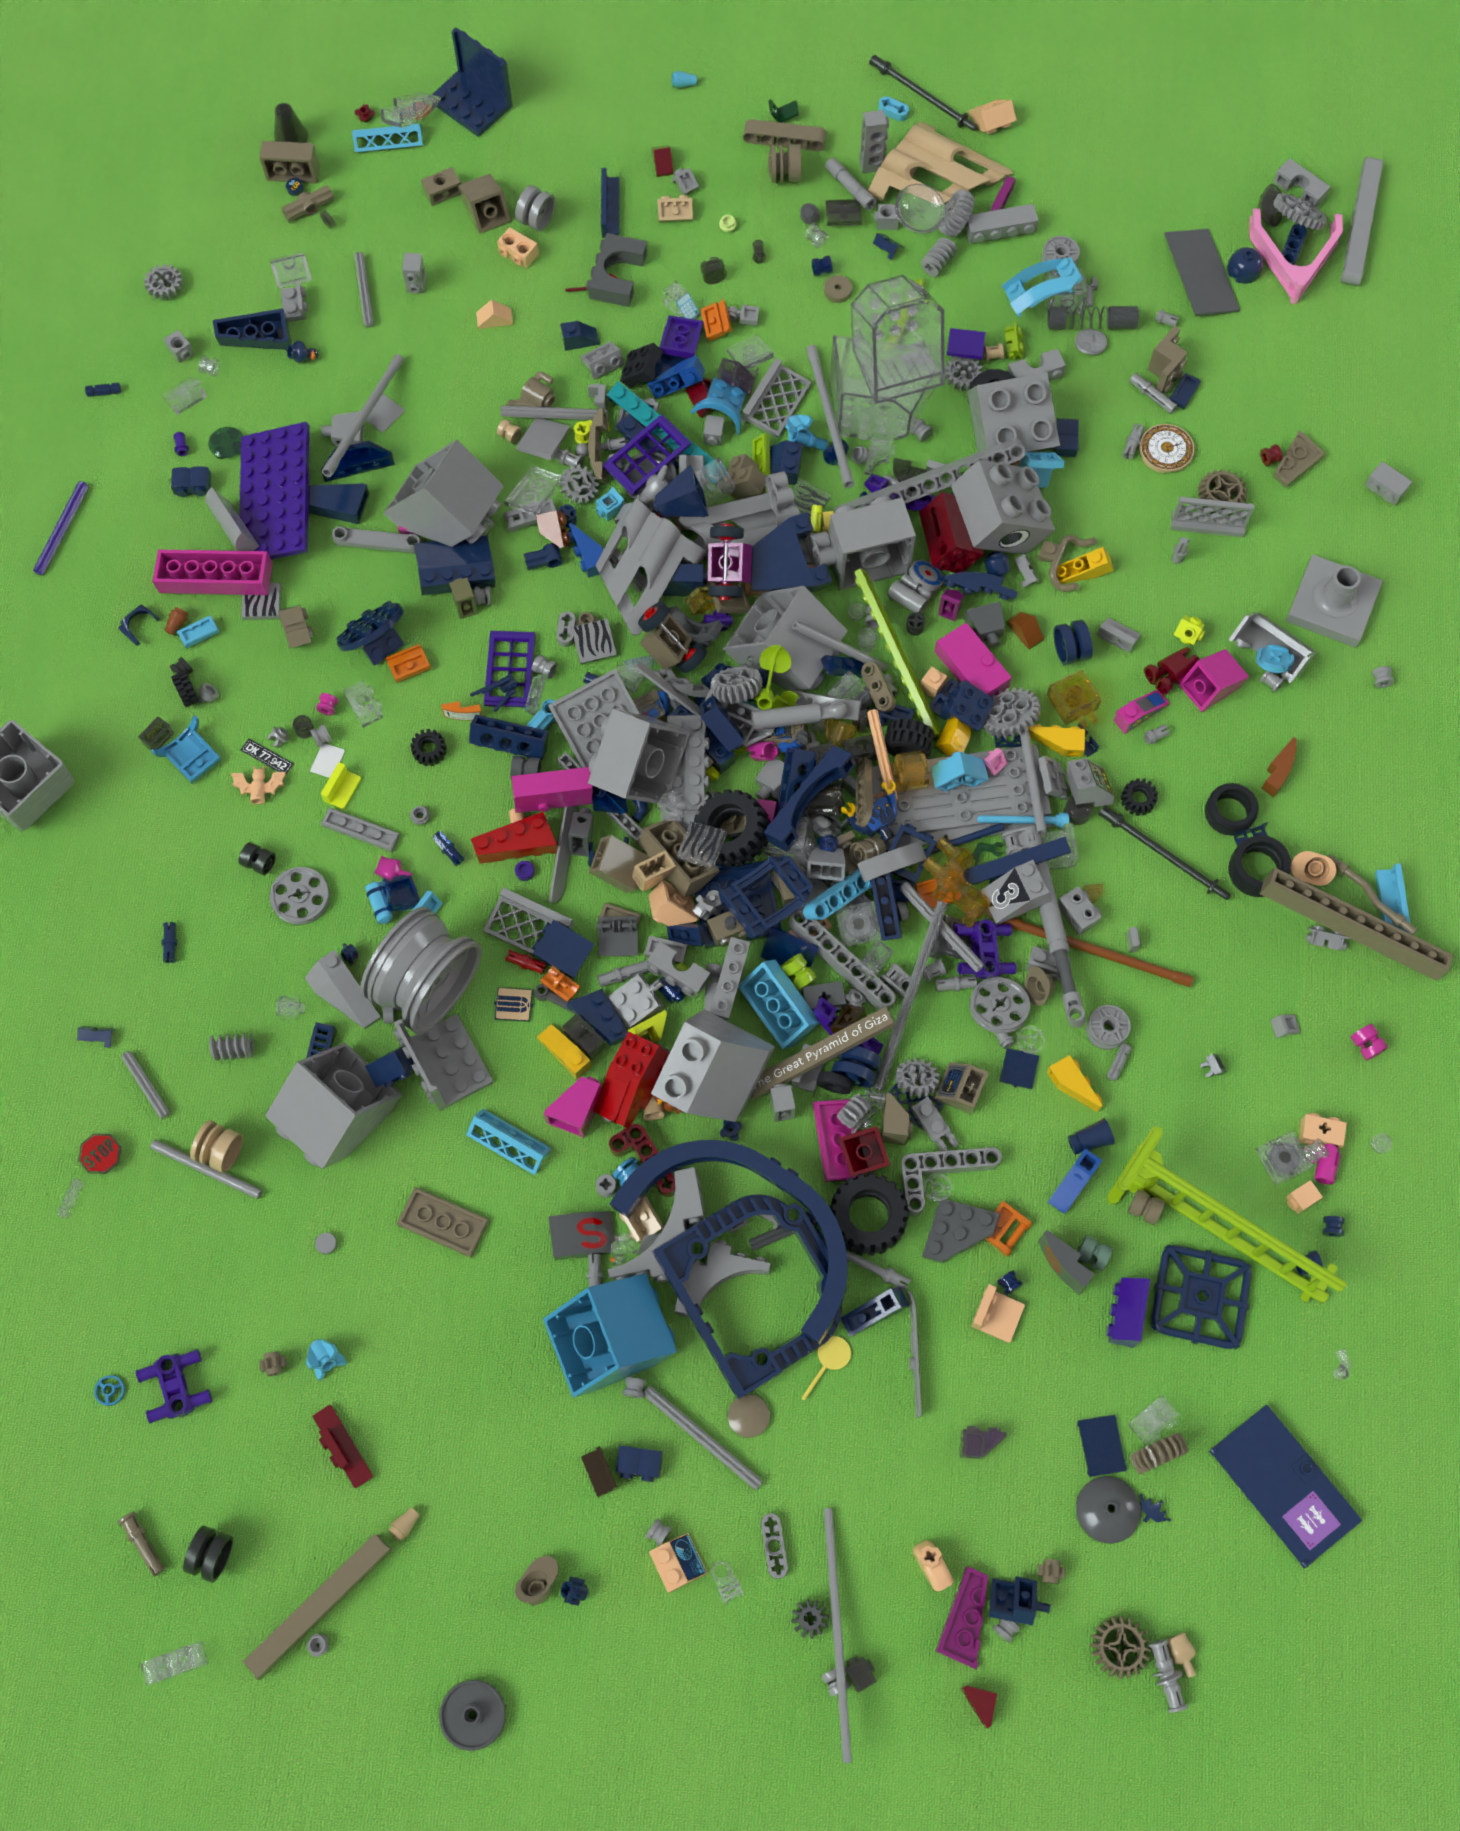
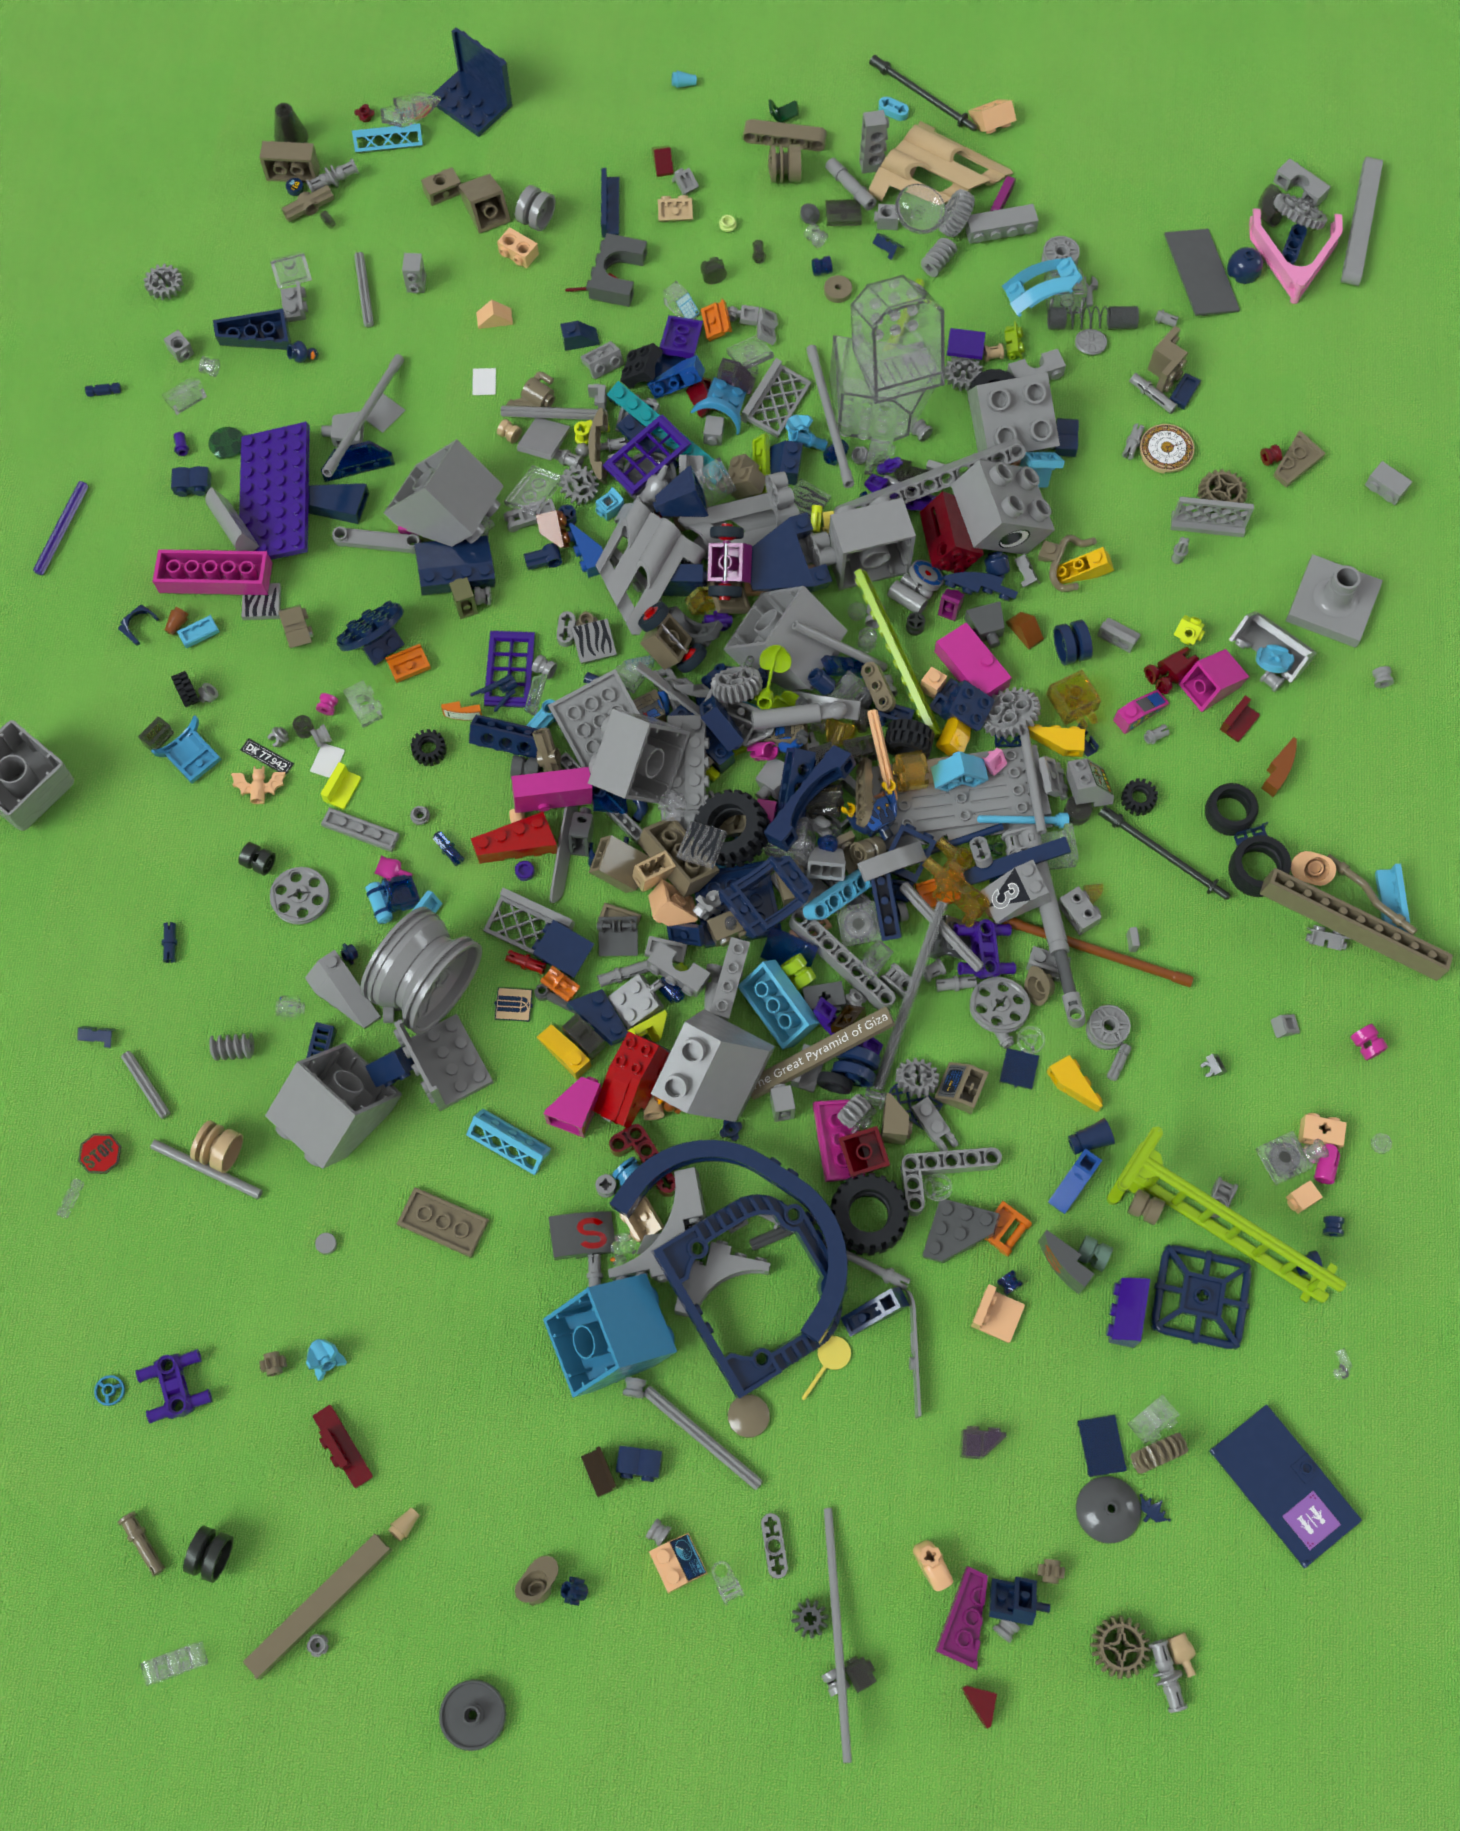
(181, 666): pearl dark grey wheel -> none
(333, 176): none -> light grey piece
(484, 381): none -> white sticker
(547, 754): none -> dark tan piece
(765, 326): none -> light grey slope
(821, 681): none -> dark blue brick
(889, 465): none -> dark purple axle
(984, 851): none -> light grey beam
(1223, 1192): none -> light grey piece
(1240, 720): none -> dark red panel

